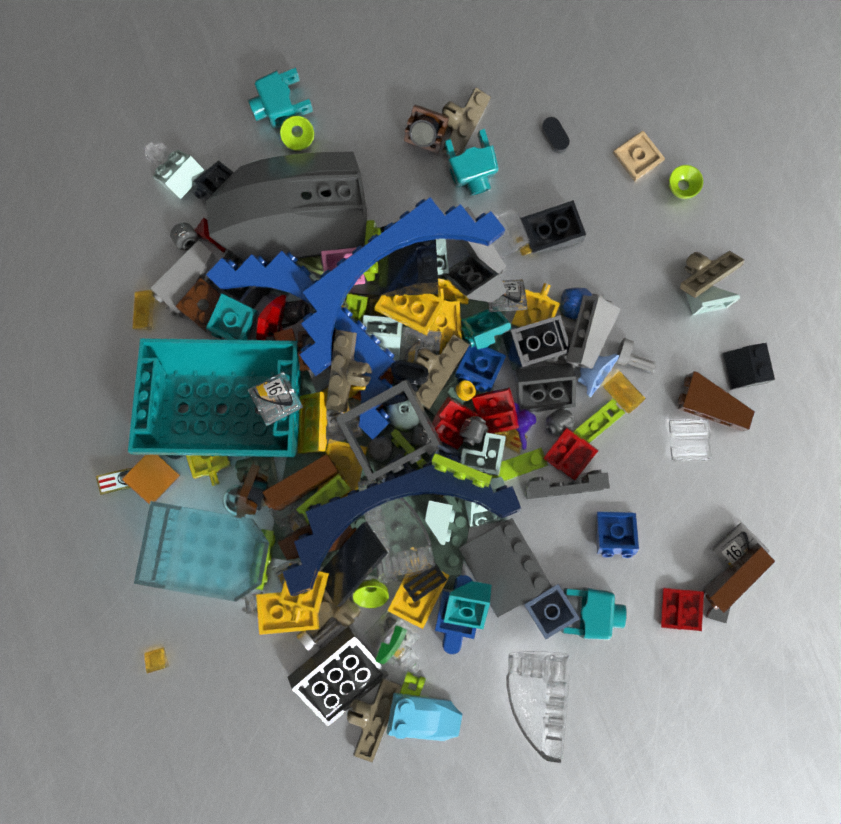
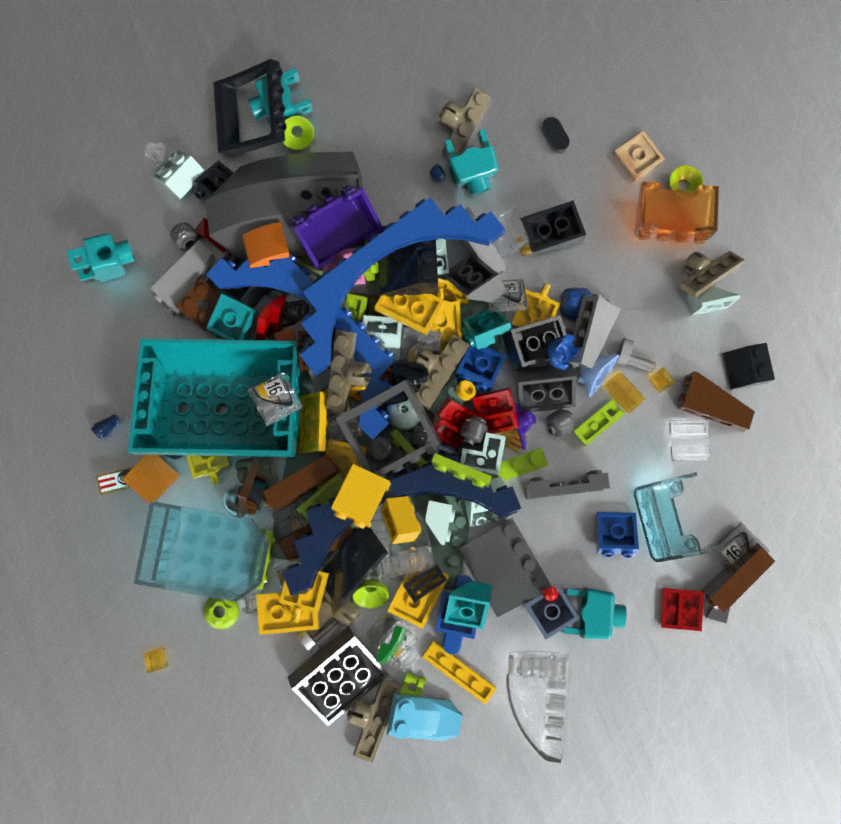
(102, 257): none -> teal piece
(105, 427): none -> dark blue cone
(143, 310): clear yellow slope -> none
(227, 113): none -> black windscreen
(229, 618): none -> lime piece
(265, 244): none -> orange slope
(335, 225): none -> dark purple windscreen
(360, 496): none -> yellow panel
(400, 519): none -> yellow brick
(426, 128): piece -> none
(437, 172): none -> blue hinge
(459, 672): none -> yellow tile
(550, 594): none -> red hinge
(562, 351): none -> blue hair
(571, 454): red slope -> none
(661, 380): none -> clear yellow slope
(662, 523): none -> clear light blue windscreen
(677, 213): none -> clear orange windscreen

